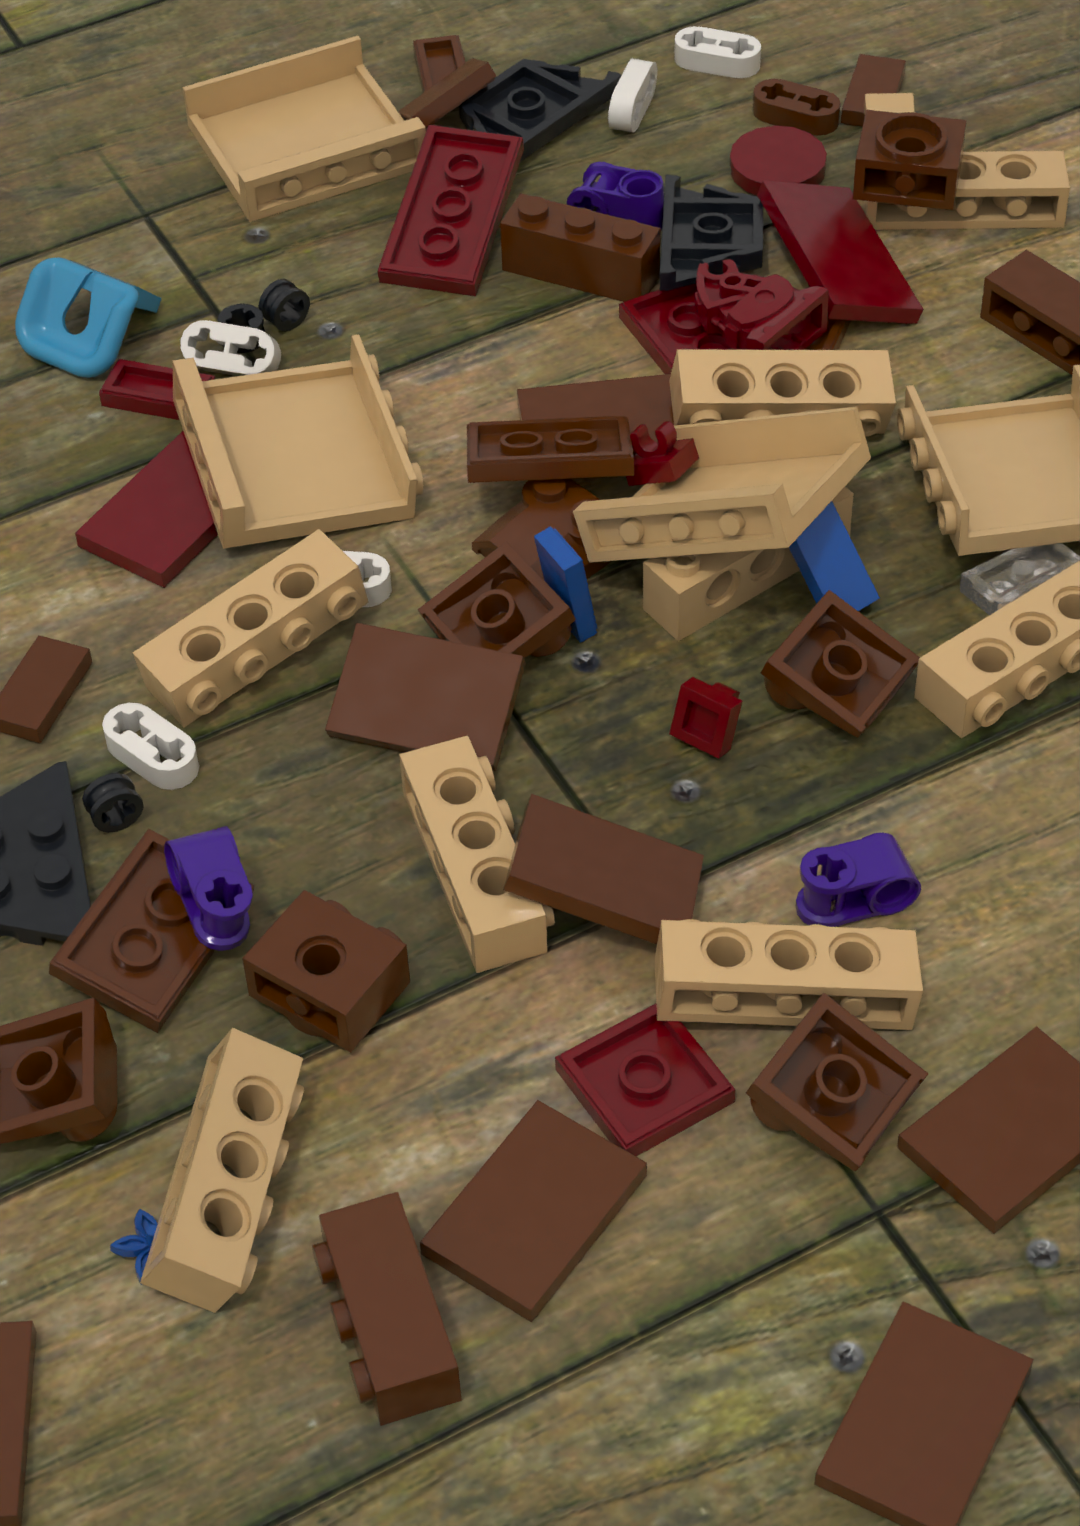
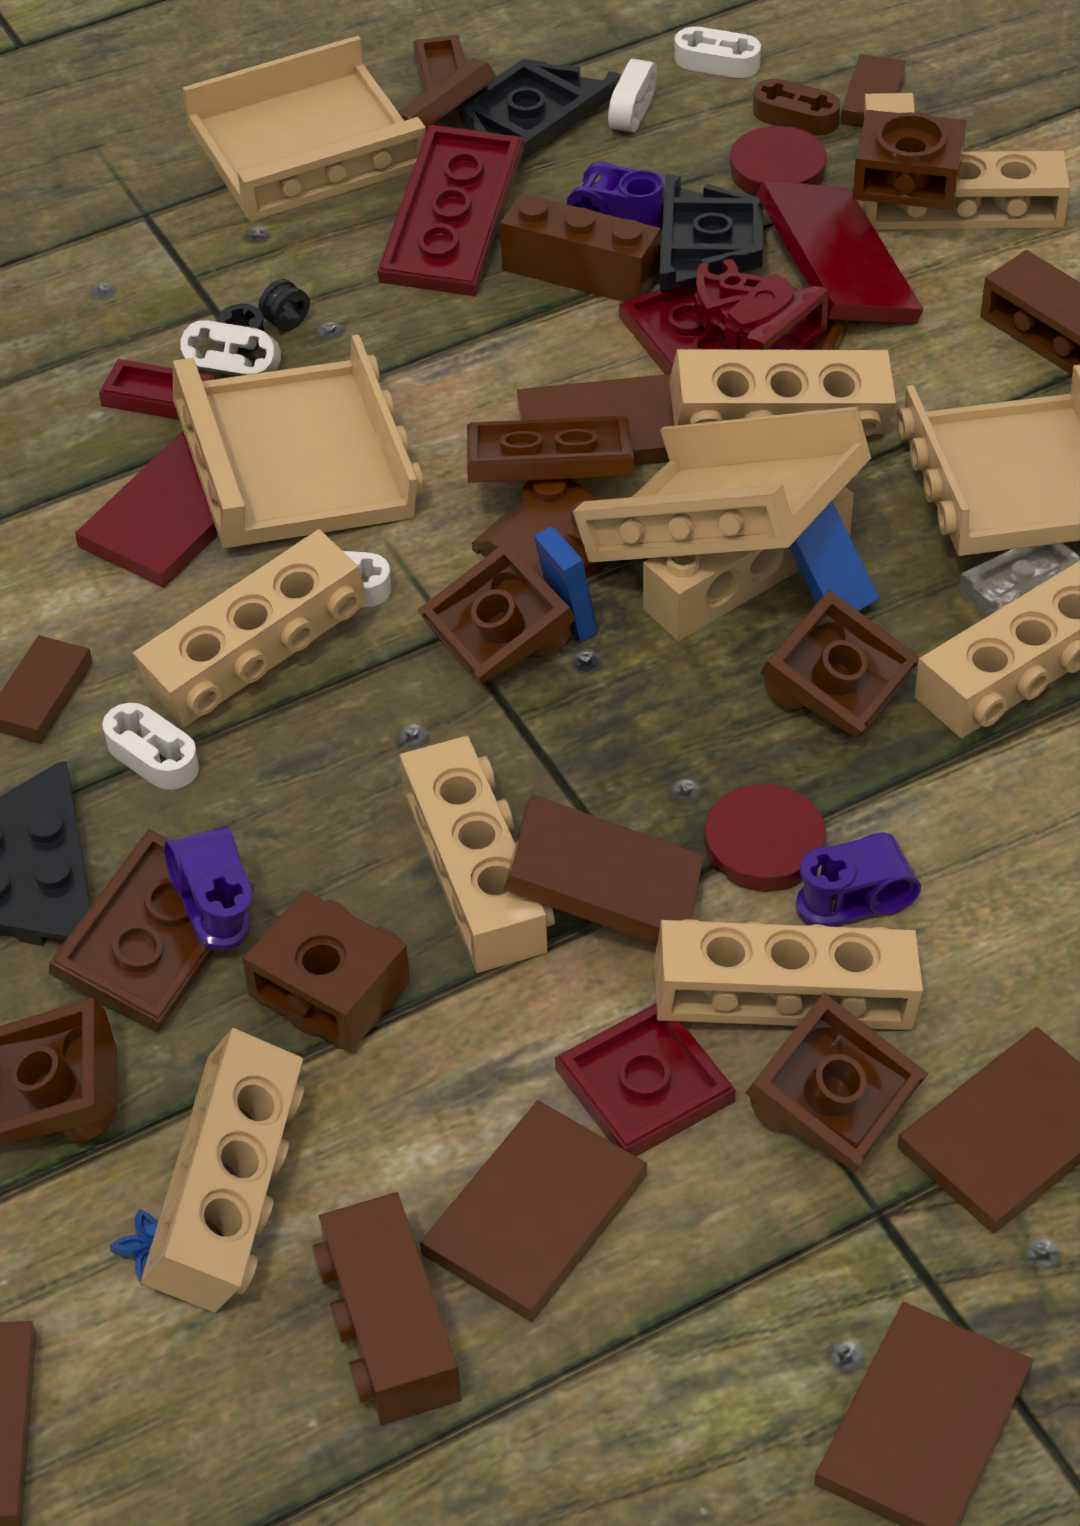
(44, 306): dark azure piece -> none
(112, 802): black bush -> none
(424, 691): reddish brown tile -> none
(663, 459): dark red tile -> none
(706, 716): dark red tile -> none
(763, 835): none -> dark red tile

